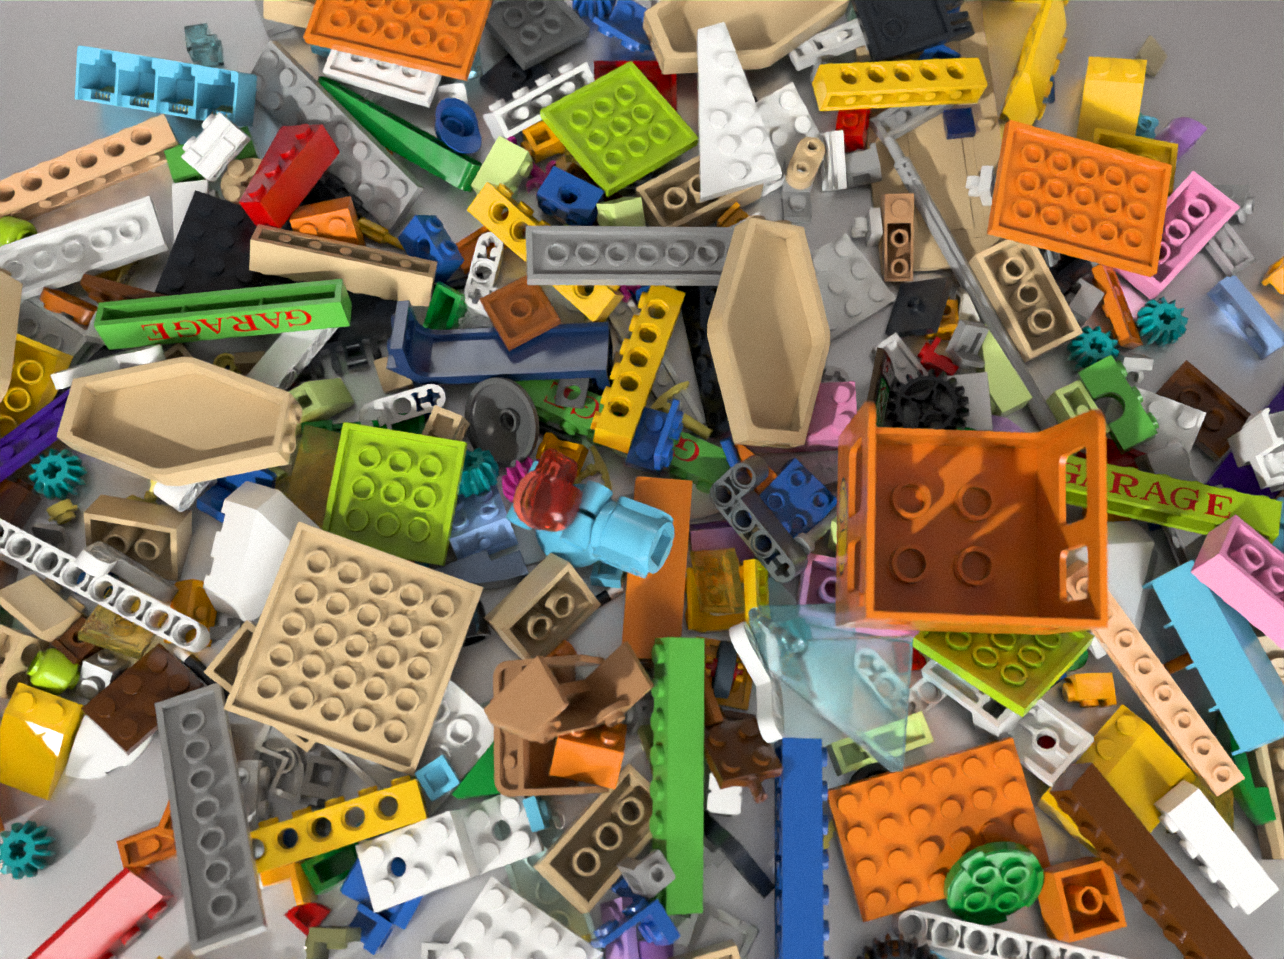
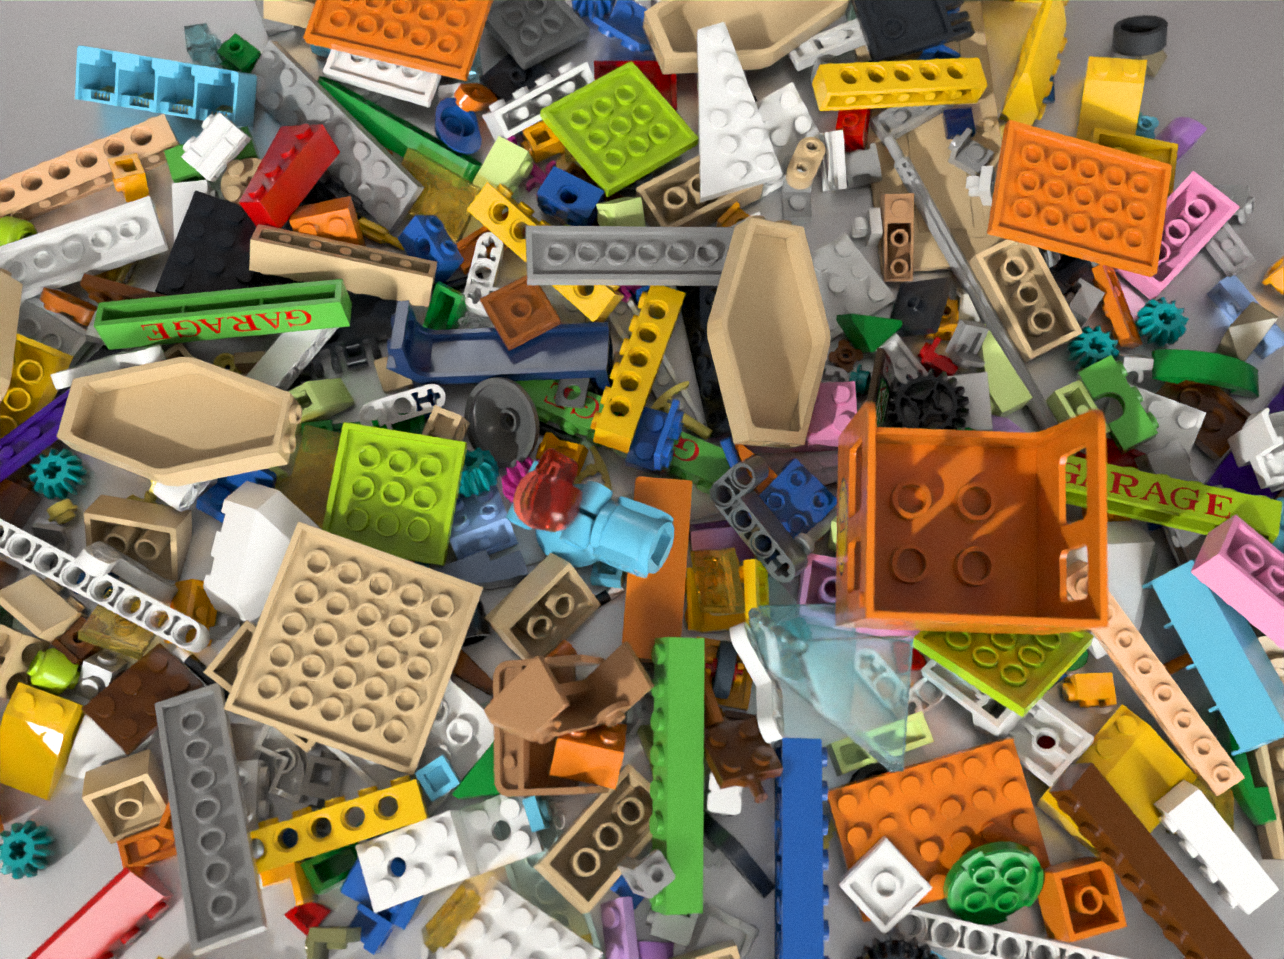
(126, 795): none -> tan slope
(129, 177): none -> light orange brick
(238, 54): none -> green brick
(444, 193): none -> clear yellow plate
(458, 907): none -> clear yellow plate
(472, 674): none -> reddish brown slope
(474, 97): none -> orange plate
(654, 925): blue bracket -> none
(836, 357): none -> dark orange plate
(862, 380): none -> teal plate
(867, 331): none -> green slope
(884, 885): none -> white tile
(968, 154): none -> light grey bracket
(1140, 35): none -> black tyre
(1206, 368): none -> green slope
(1246, 332): none -> dark tan slope

